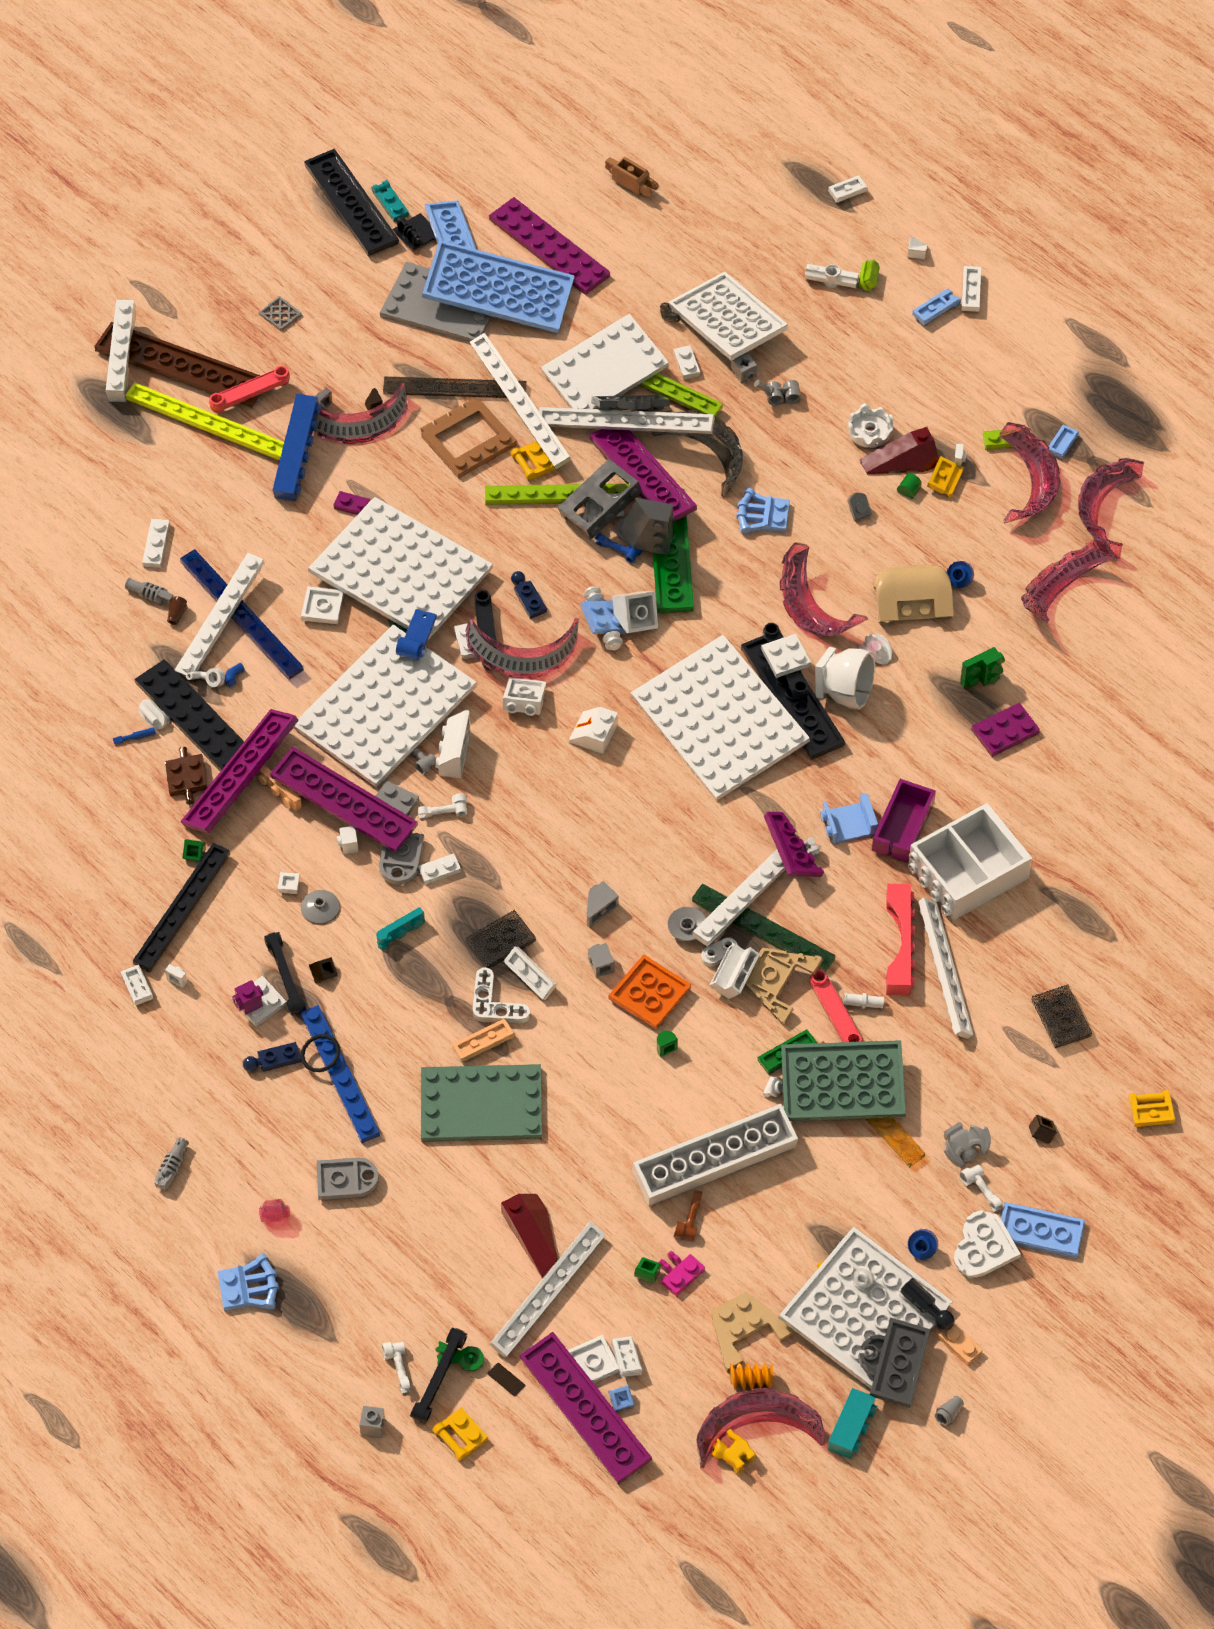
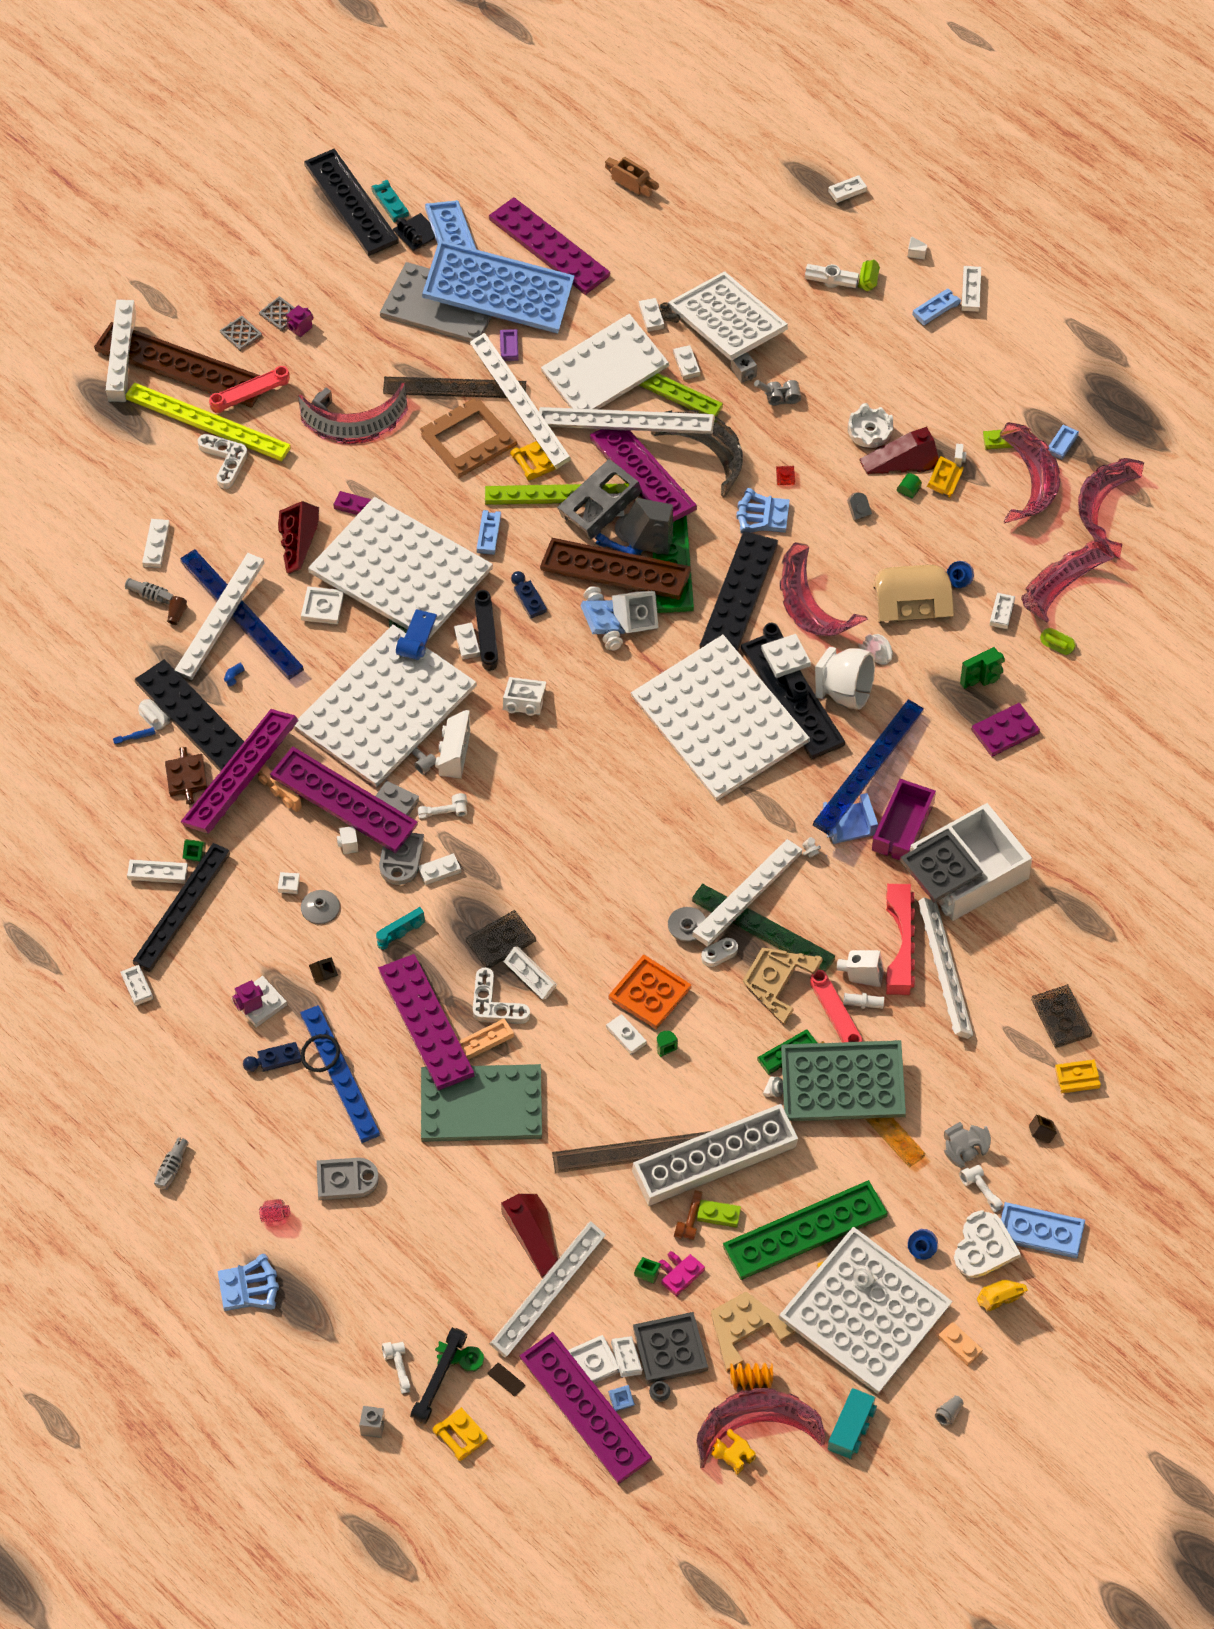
(157, 871): none -> white plate
(176, 975): white plate -> none
(210, 676): white plate -> none
(229, 454): none -> white beam
(248, 341): none -> light grey window
(295, 1003): black piece -> none
(296, 447): blue brick -> none
(297, 528): none -> dark red wedge
(299, 320): none -> magenta brick
(373, 400): dark brown slope -> none
(426, 1022): none -> magenta plate
(488, 532): none -> light blue plate
(509, 344): none -> medium lavender tile
(521, 661): windscreen -> none
(595, 729): white slope -> none
(600, 902): light grey slope -> none
(600, 960): light grey brick -> none
(615, 568): none -> reddish brown plate
(615, 1153): none -> clear smoke tile
(626, 1034): none -> white plate
(637, 402): dark grey plate -> none
(651, 314): none -> white plate
(659, 1385): none -> dark grey plate
(670, 1347): none -> dark grey plate
(719, 1213): none -> lime plate
(734, 970): white piece -> none
(740, 589): none -> black plate
(785, 475): none -> clear red plate
(790, 847): magenta wing -> none
(804, 1230): none -> green plate
(863, 967): none -> white torso
(868, 767): none -> clear blue plate
(895, 1361): dark grey plate -> none
(926, 1303): black piece -> none
(941, 866): none -> dark grey plate
(1000, 1292): none -> yellow slope
(1002, 611): none -> white plate
(1057, 641): none -> lime piece
(1077, 1076): none -> yellow plate
(1151, 1113): yellow plate -> none

